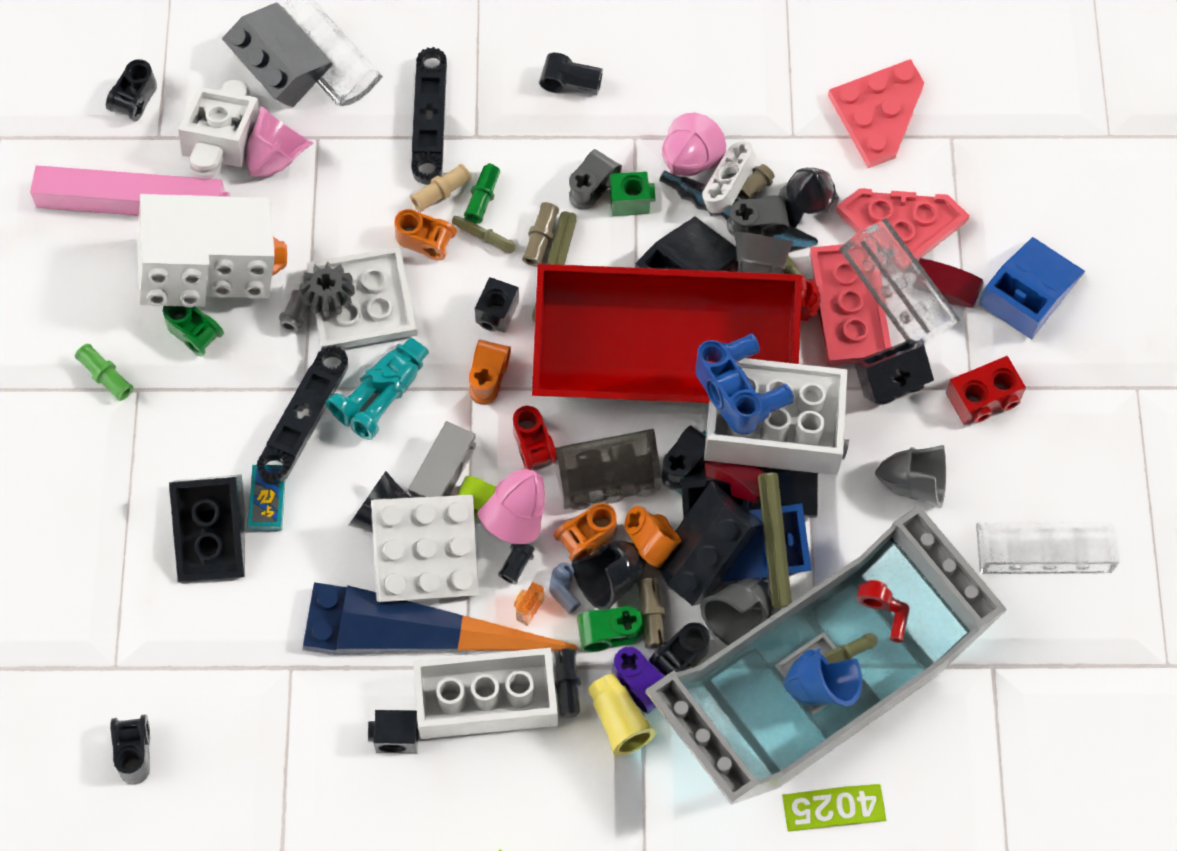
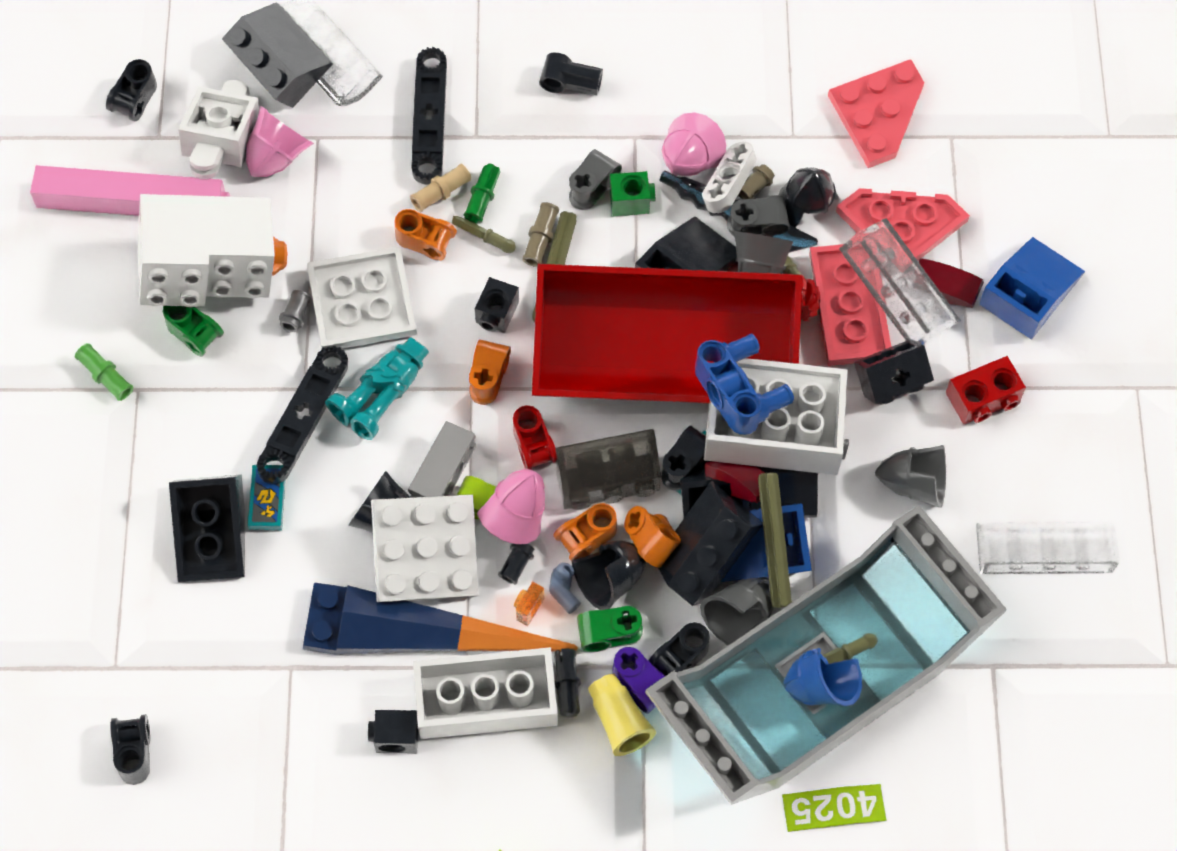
(327, 278): dark grey gear -> none
(651, 613): dark tan pin -> none
(877, 596): red plate -> none

